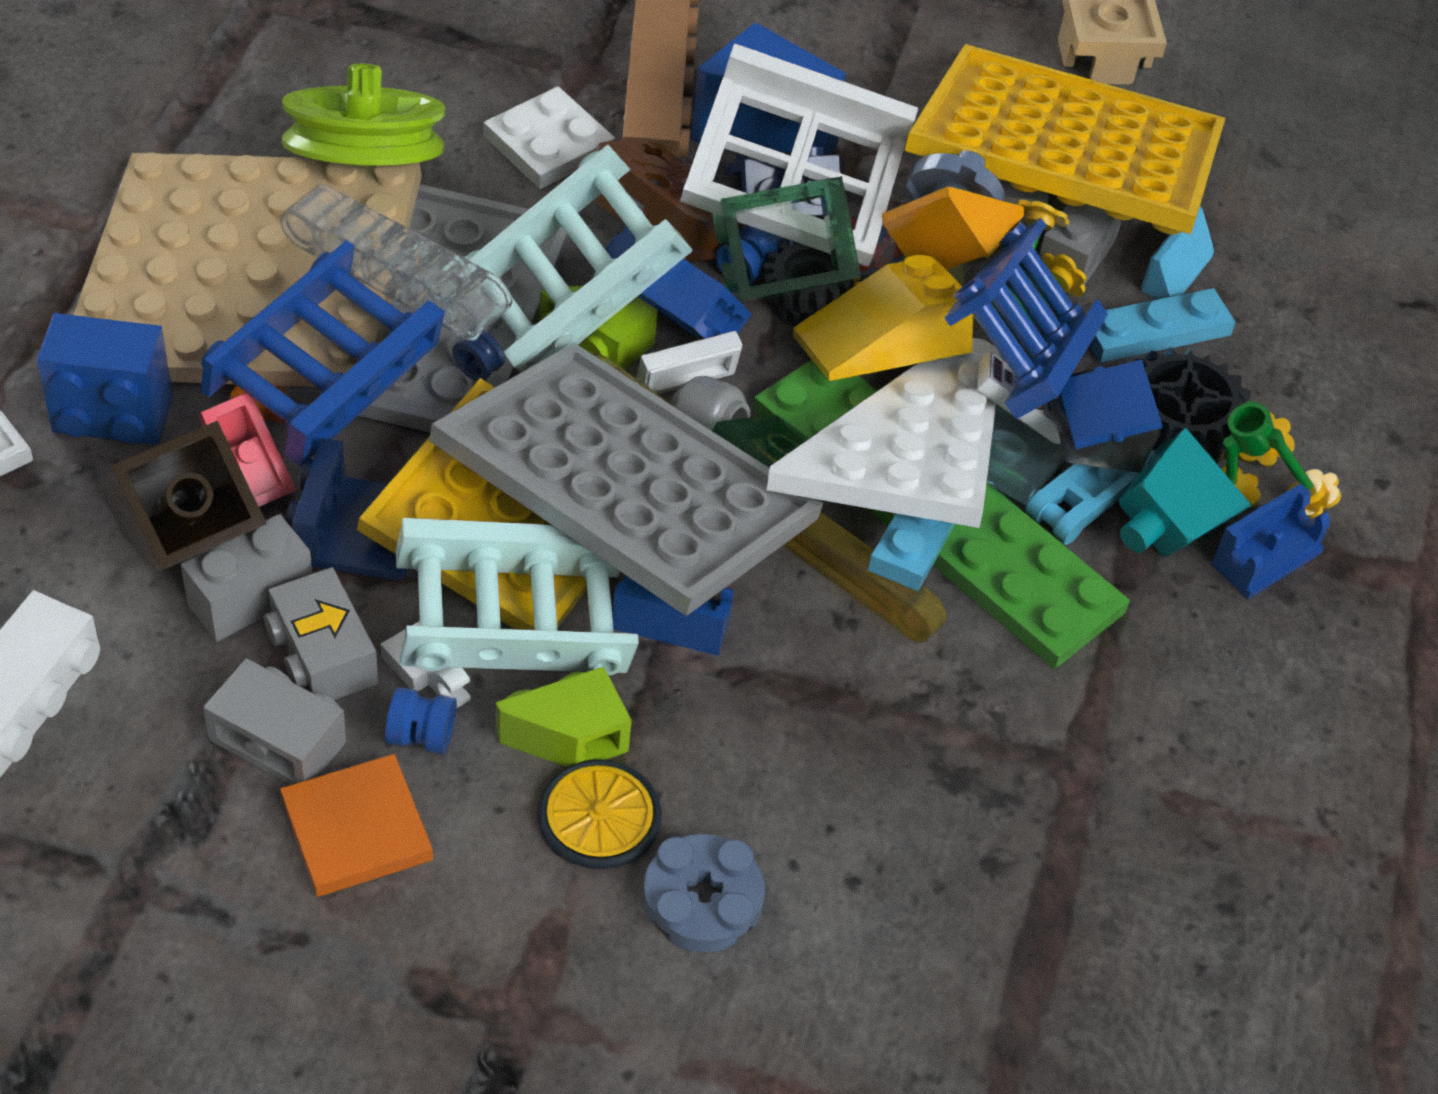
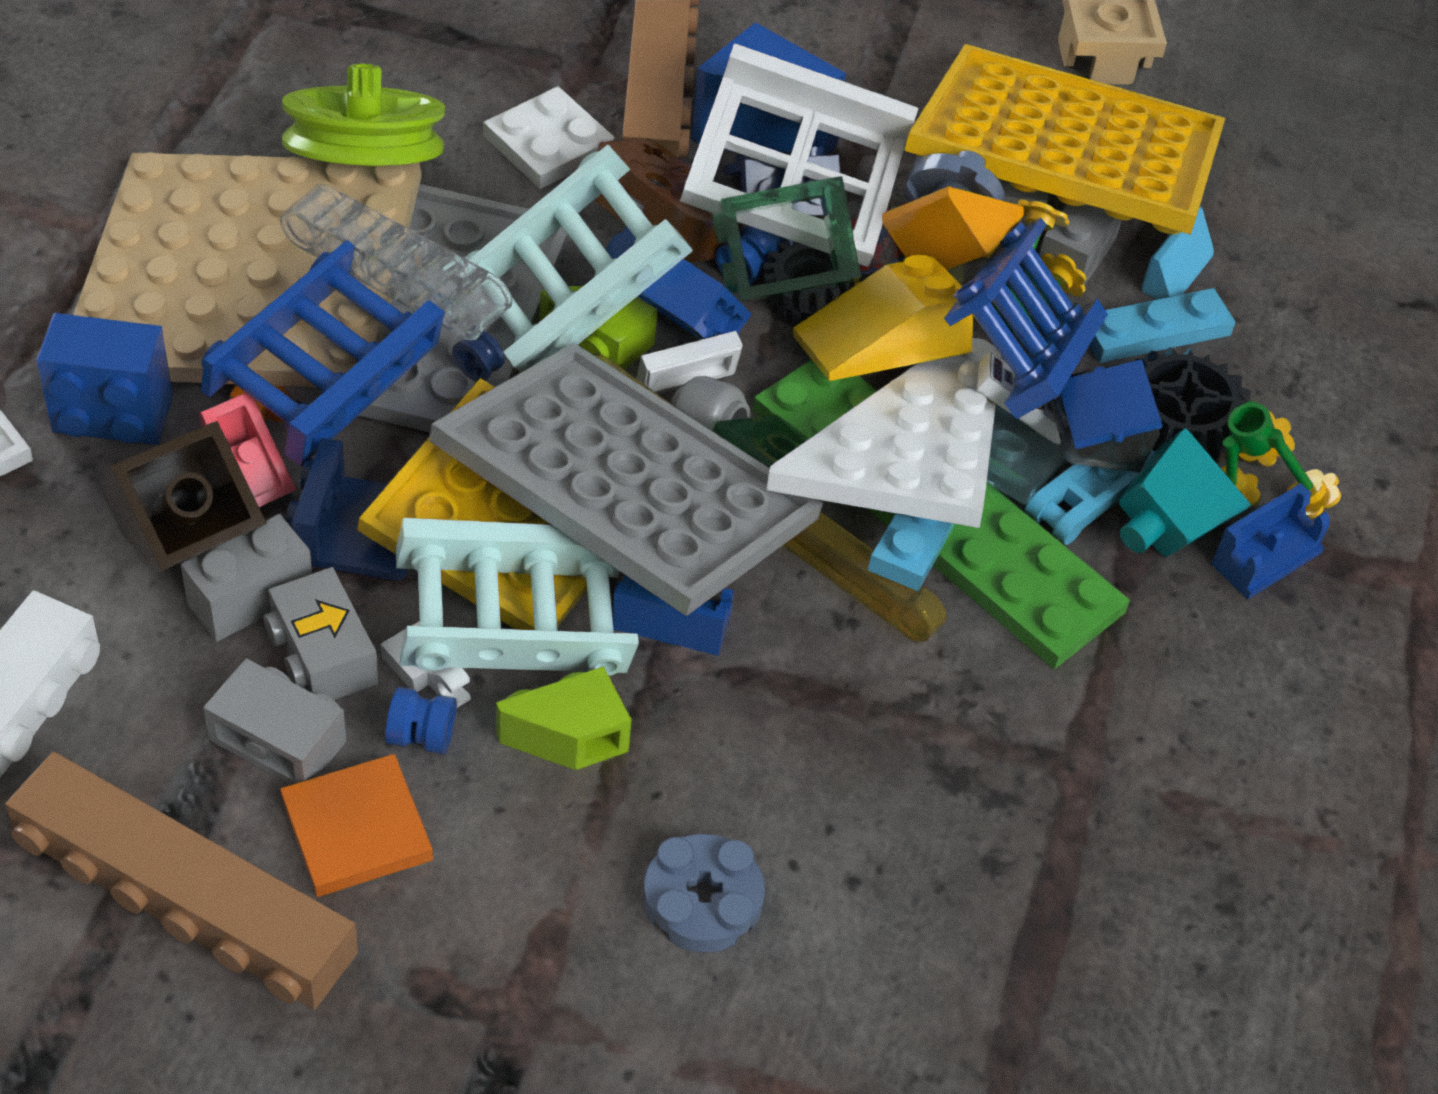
(182, 881): none -> medium nougat brick
(599, 814): yellow wheel -> none

